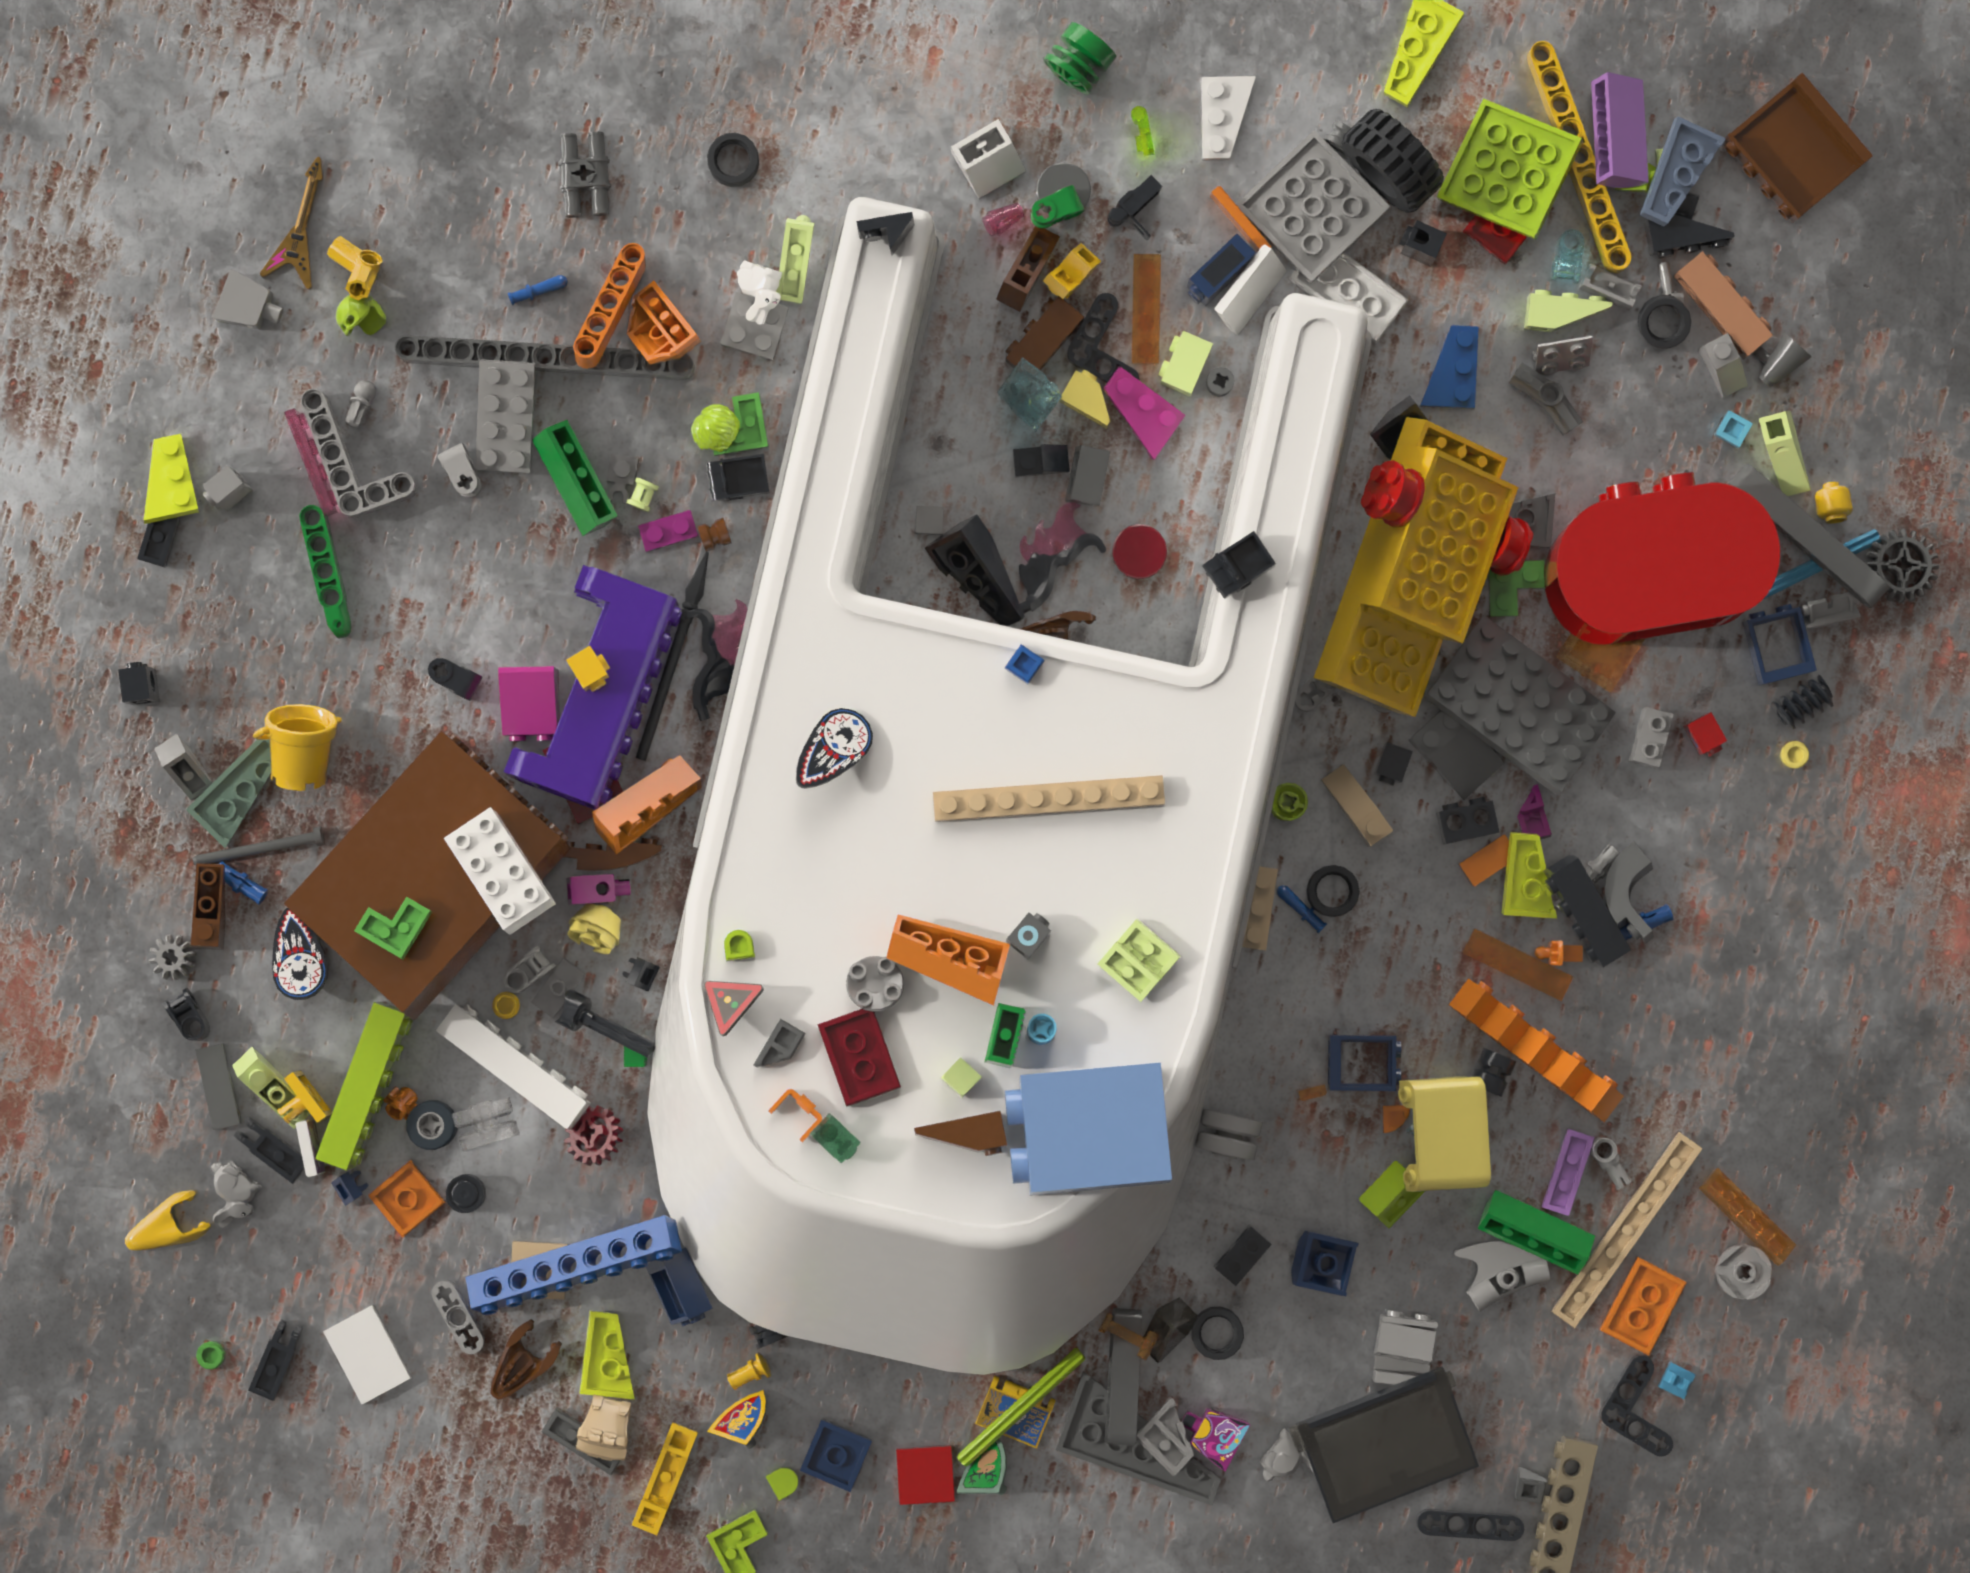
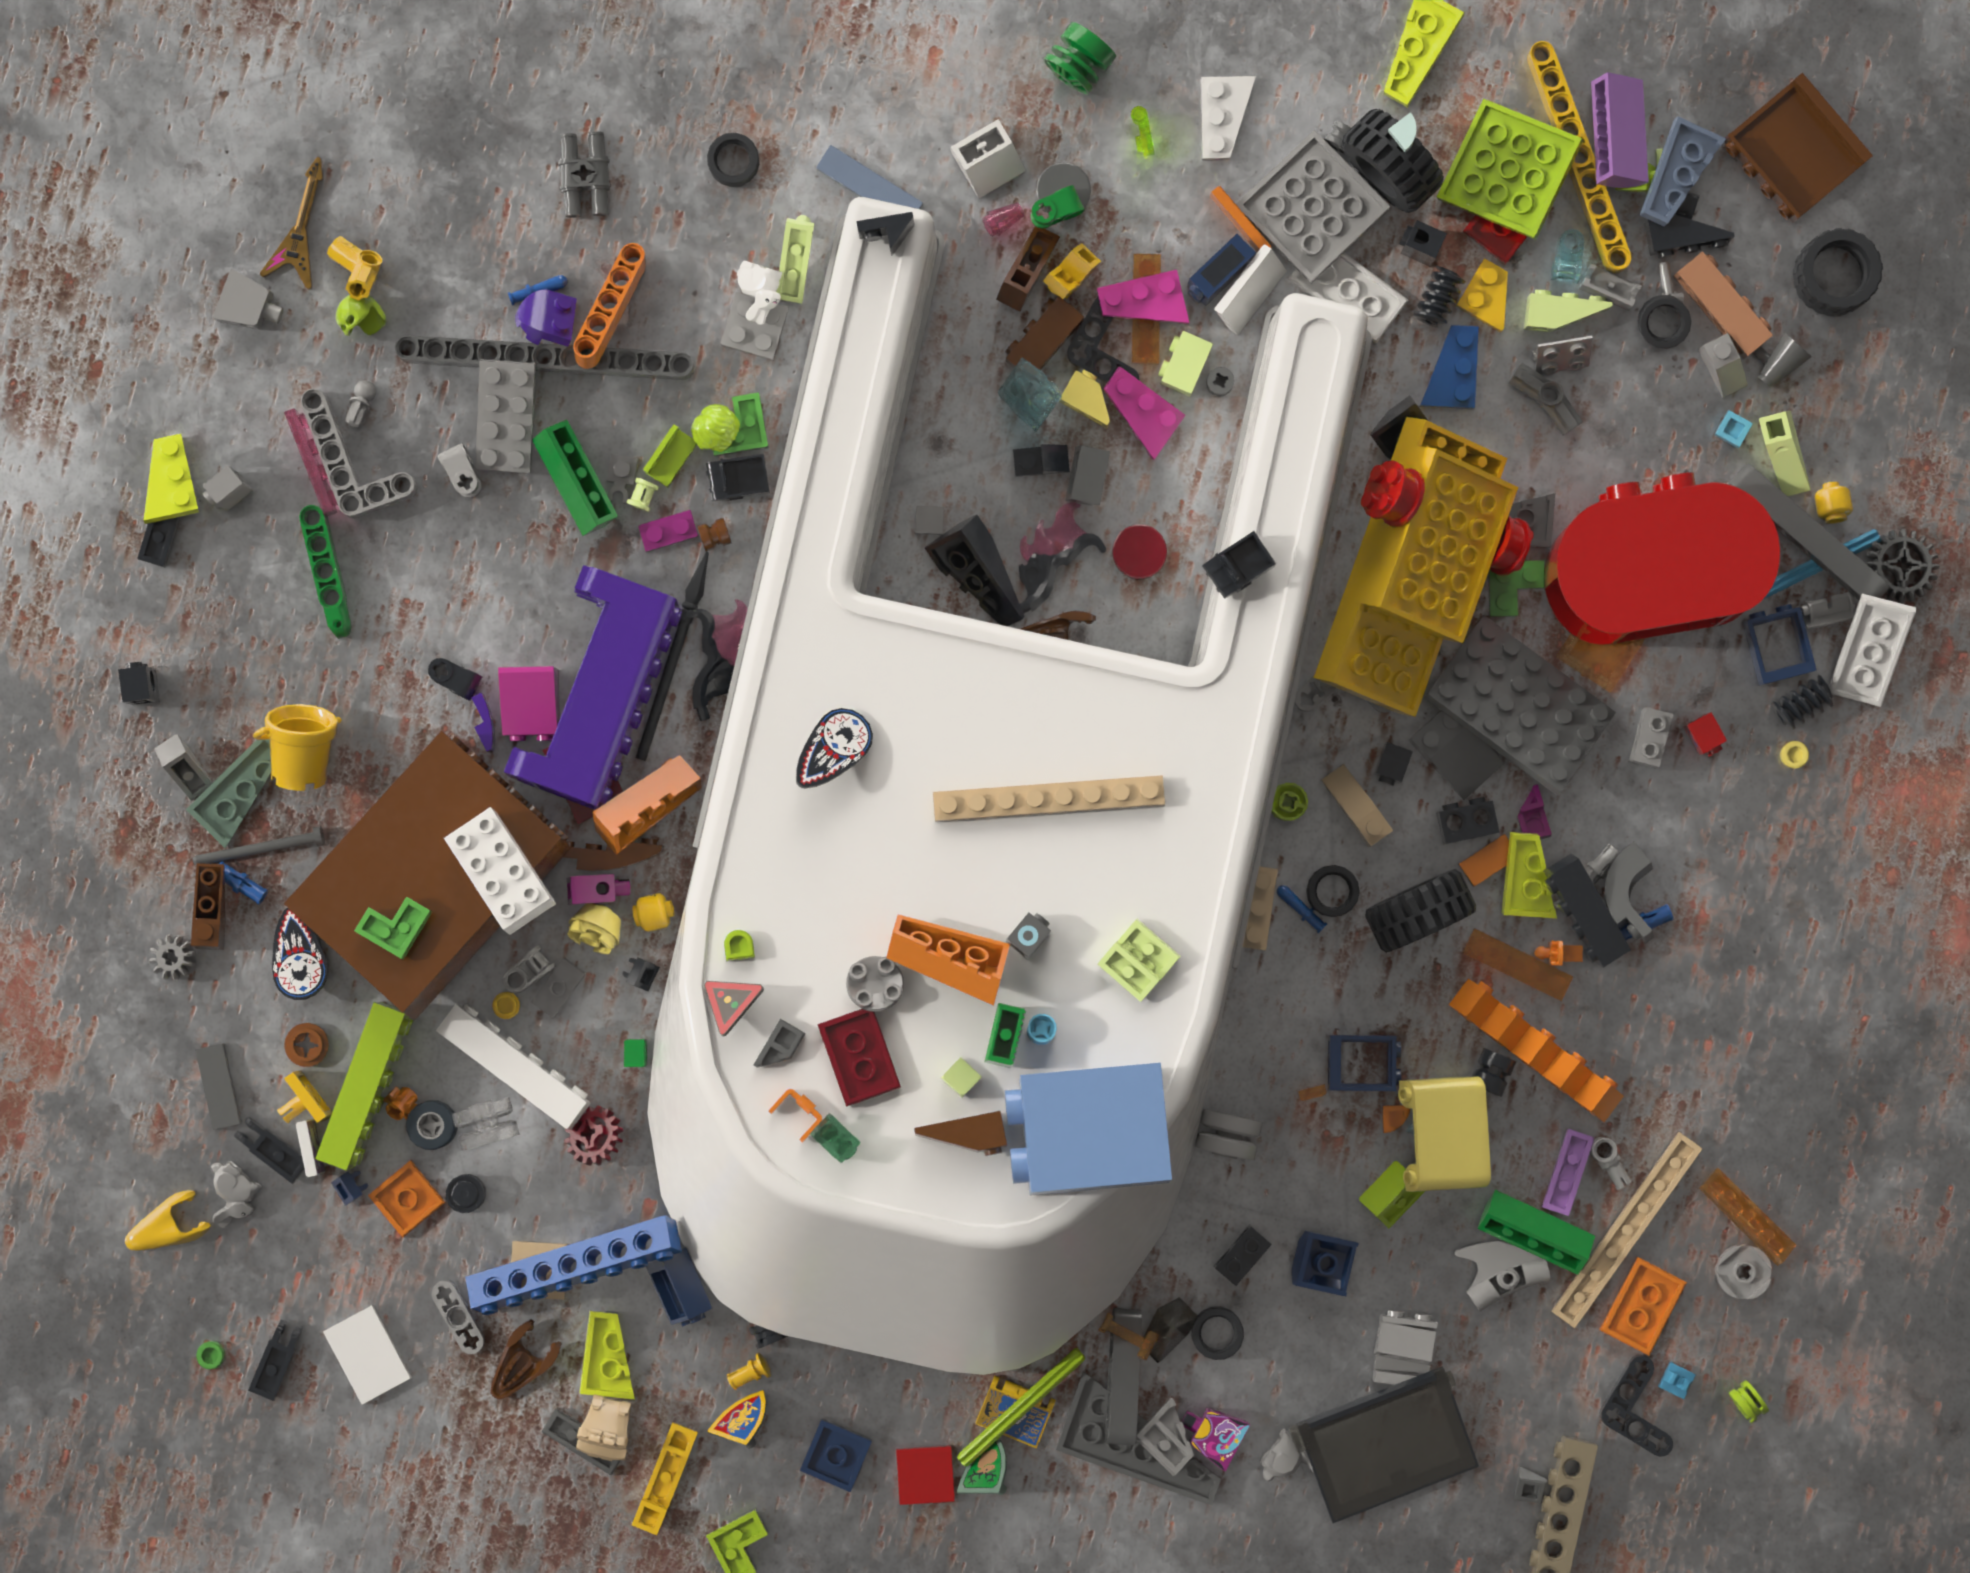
(184, 1011): black piece -> none
(266, 1083): yellowish green slope -> none
(297, 1054): none -> dark orange gear
(485, 730): none -> dark purple slope
(547, 317): none -> dark purple slope
(578, 1013): black piece -> none
(589, 669): yellow brick -> none
(653, 912): none -> yellow head
(659, 327): orange wedge -> none
(670, 456): none -> lime panel
(783, 1481): lime tile -> none
(863, 180): none -> sand blue tile
(1024, 664): blue tile -> none
(1133, 203): black piece -> none
(1149, 297): none -> dark pink wing
(1404, 132): none -> light aqua tile
(1420, 910): none -> black tyre
(1438, 297): none -> black piece
(1470, 1520): black beam -> none
(1486, 295): none -> yellow wing
(1745, 1402): none -> lime wheel
(1860, 248): none -> black tyre
(1871, 650): none -> white tile

